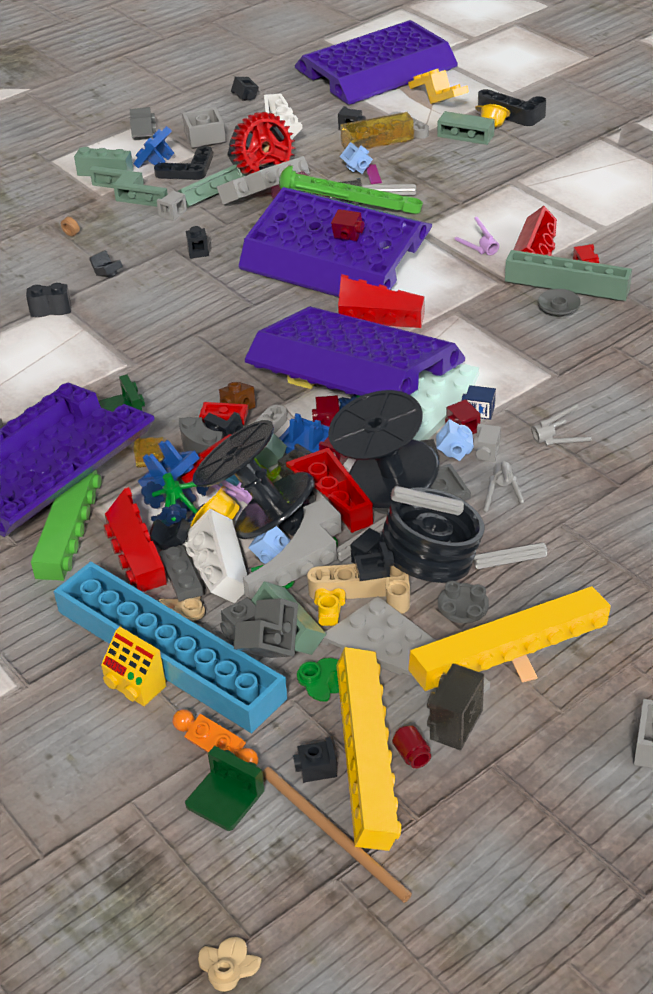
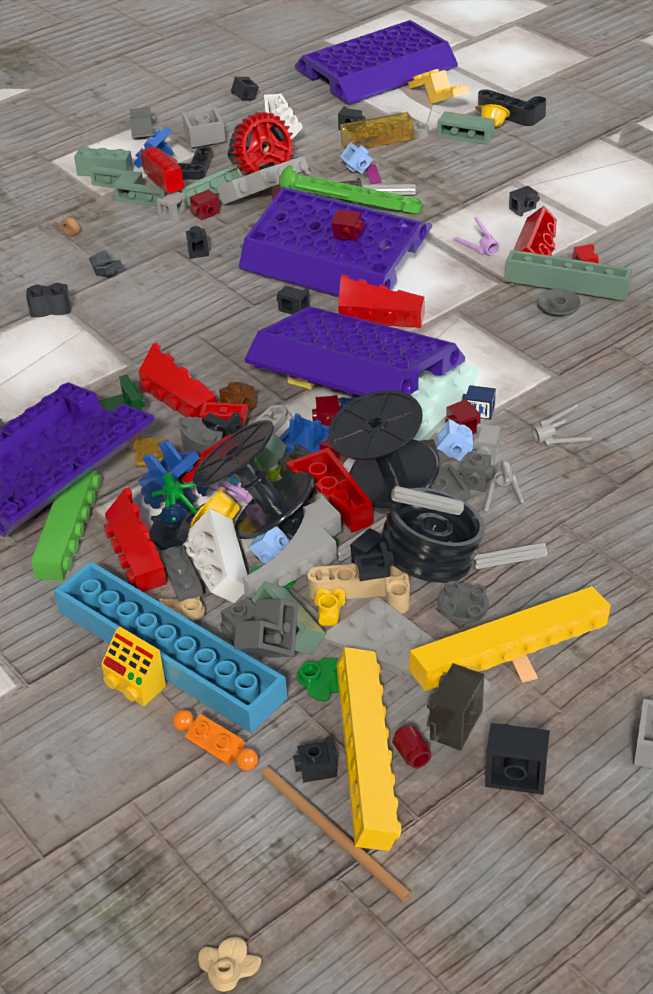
(162, 169): none -> red wedge
(172, 384): none -> red wedge
(204, 204): none -> dark red brick
(227, 790): dark green bracket -> none
(292, 300): none -> black brick
(479, 467): none -> dark grey brick
(517, 758): none -> black brick
(523, 200): none -> black brick

